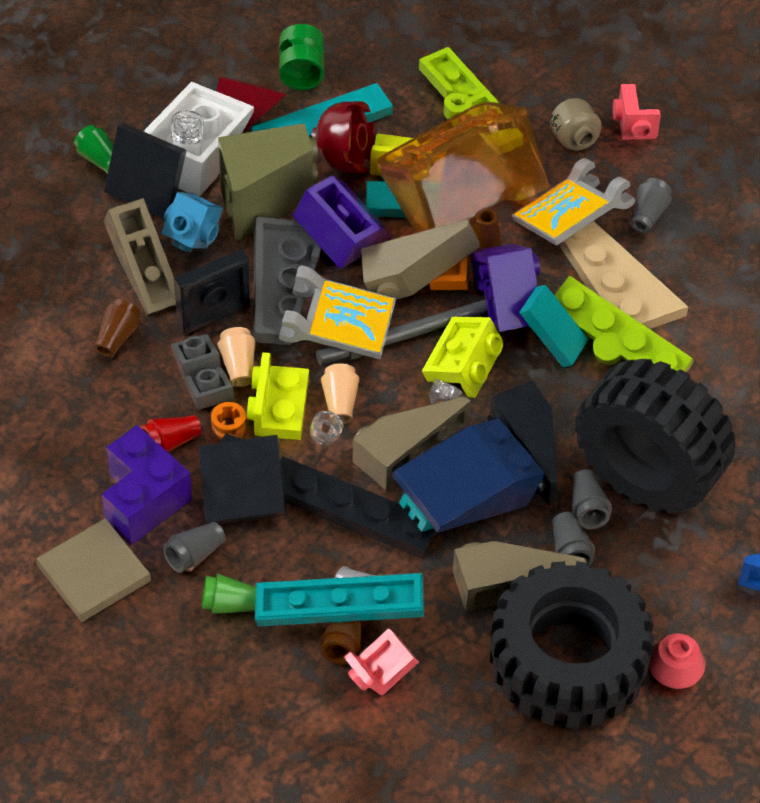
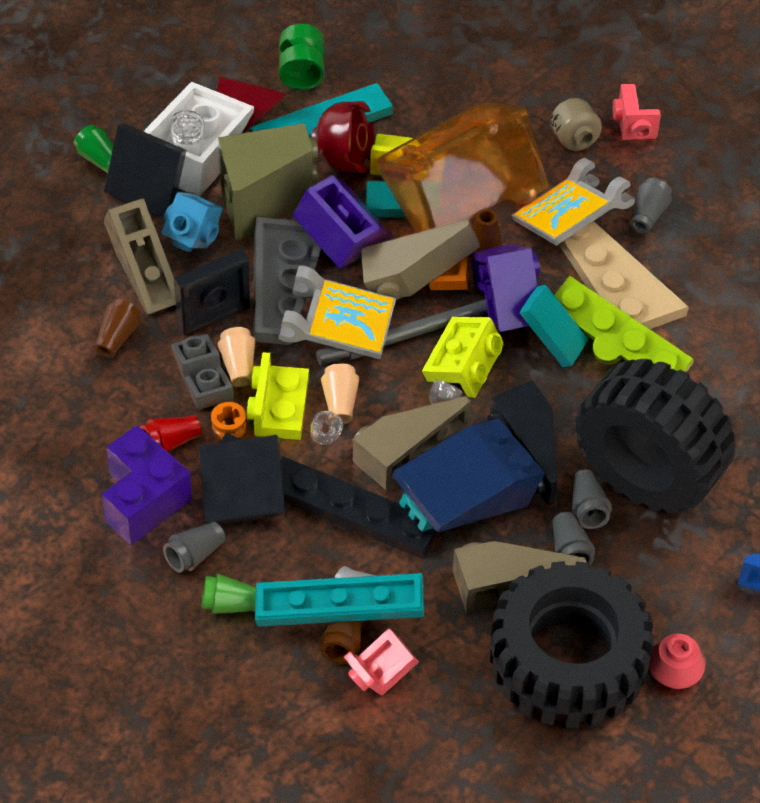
(93, 570): dark tan tile -> none
(454, 82): lime hinge -> none

